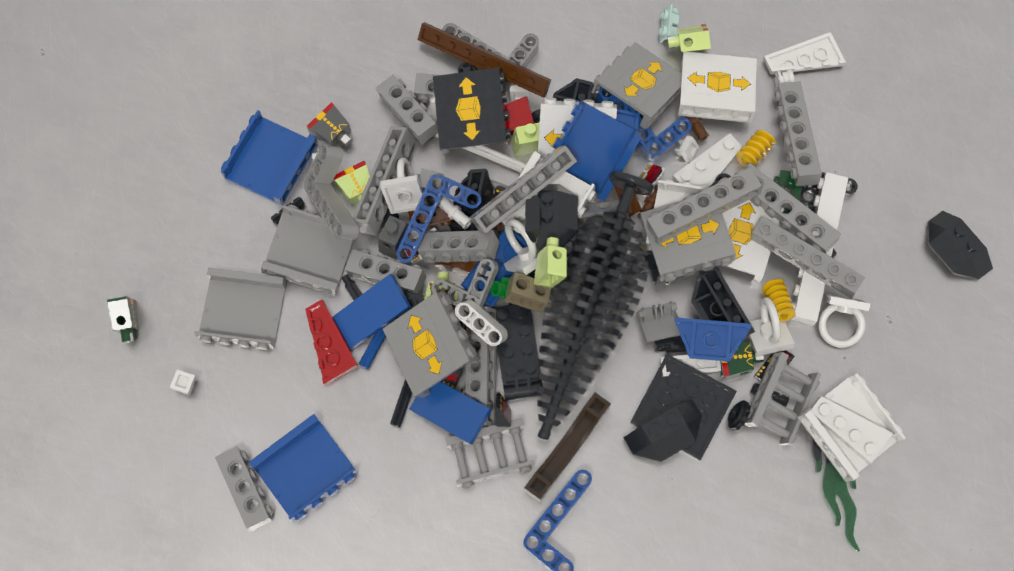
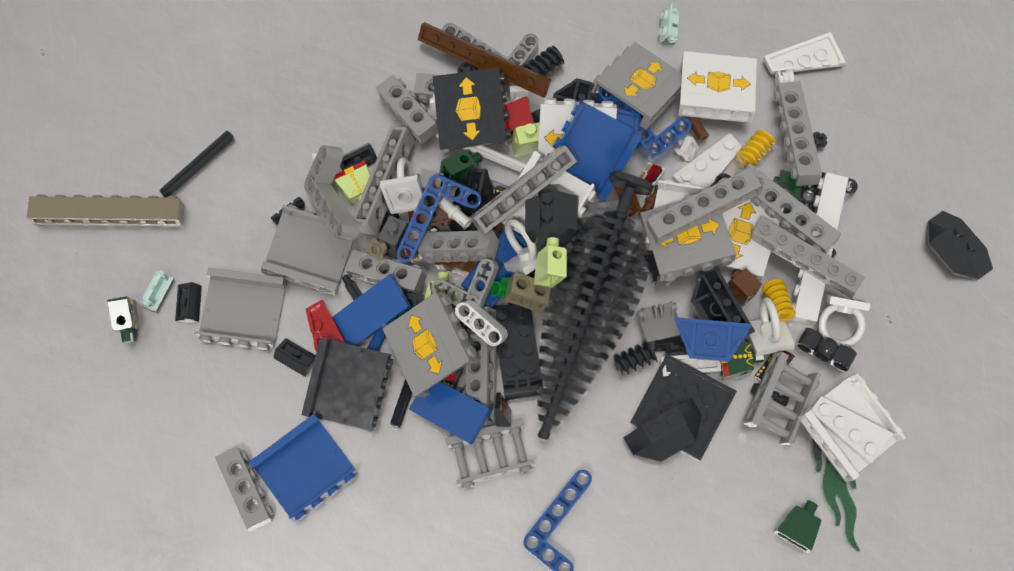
(105, 210): none -> dark tan brick
(156, 290): none -> light aqua hinge
(183, 382): white tile -> none
(188, 302): none -> black slope
(196, 164): none -> black axle
(268, 159): blue panel -> none
(294, 357): none -> black slope
(330, 127): dark grey torso -> none
(347, 384): none -> black panel
(360, 154): none -> black slope
(380, 245): none -> dark tan plate
(458, 165): none -> dark green torso
(545, 61): none -> black piece
(567, 448): dark brown arch -> none
(633, 358): none -> black piece
(698, 39): yellowish green torso -> none
(739, 415): black gear -> none
(744, 286): none -> reddish brown brick
(800, 526): none -> dark green torso
(822, 143): none -> black plate
(826, 349): none -> black piece

